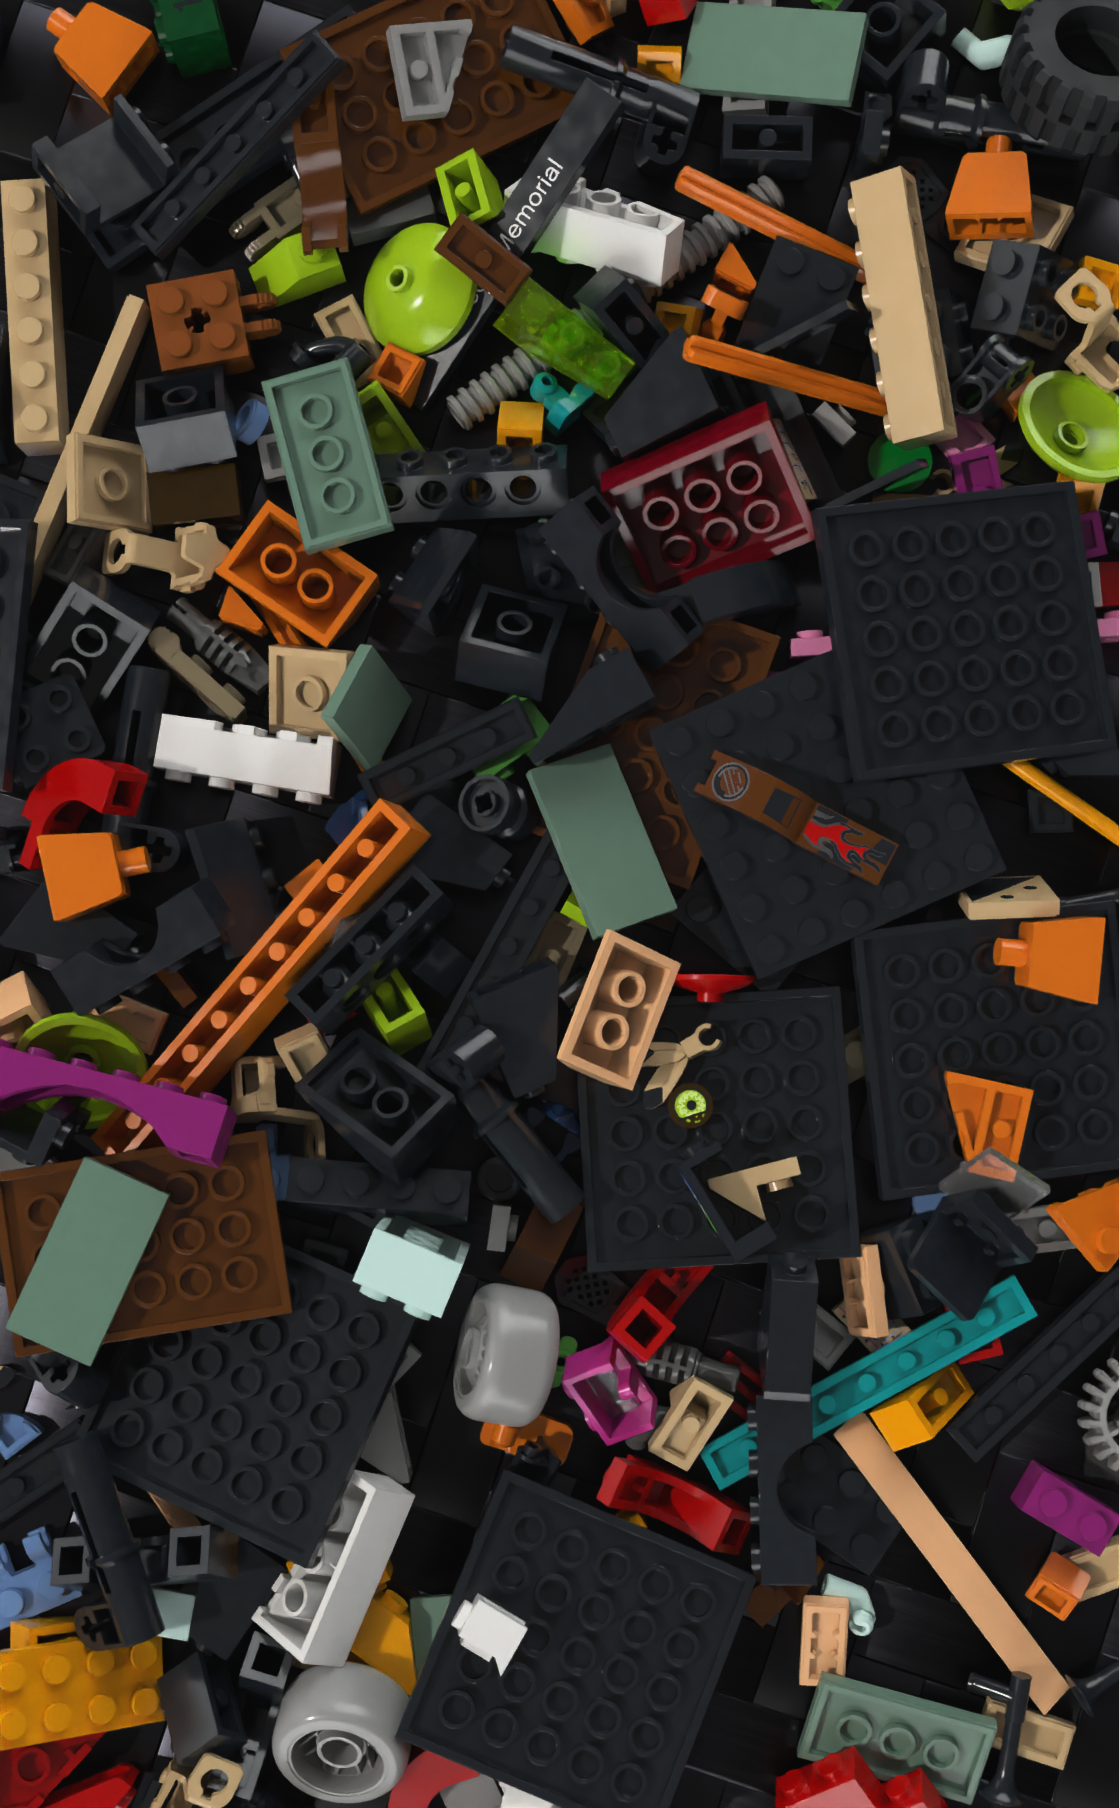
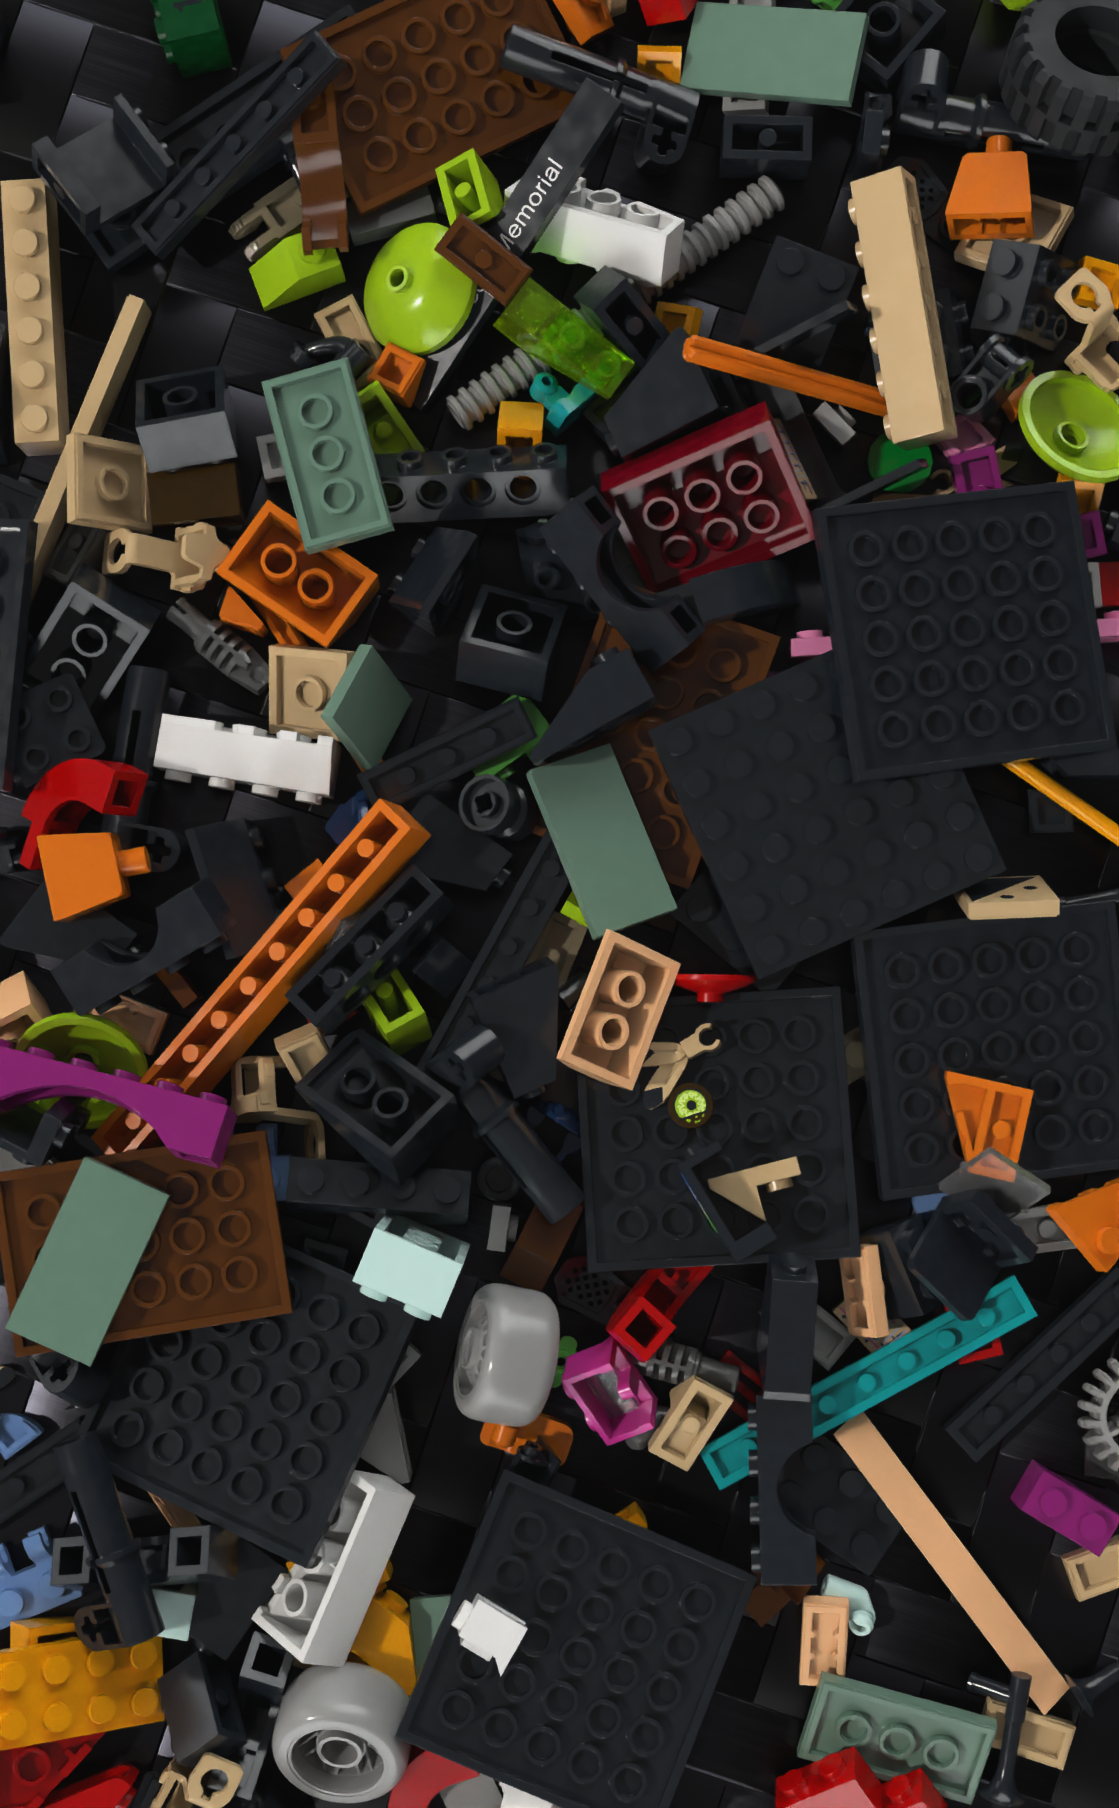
(102, 51): orange torso -> none
(196, 676): dark tan hinge -> none
(214, 300): dark orange hinge -> none
(251, 421): medium blue tile -> none
(426, 65): light grey wing -> none
(677, 1500): red arch -> none
(725, 305): orange piece -> none
(733, 275): orange slope -> none
(760, 216): orange axle -> none
(798, 817): piece -> none
(922, 1408): light orange slope -> none
(982, 54): light aqua arm -> none
(1056, 956): orange torso -> none
(1058, 1586): orange slope -> none

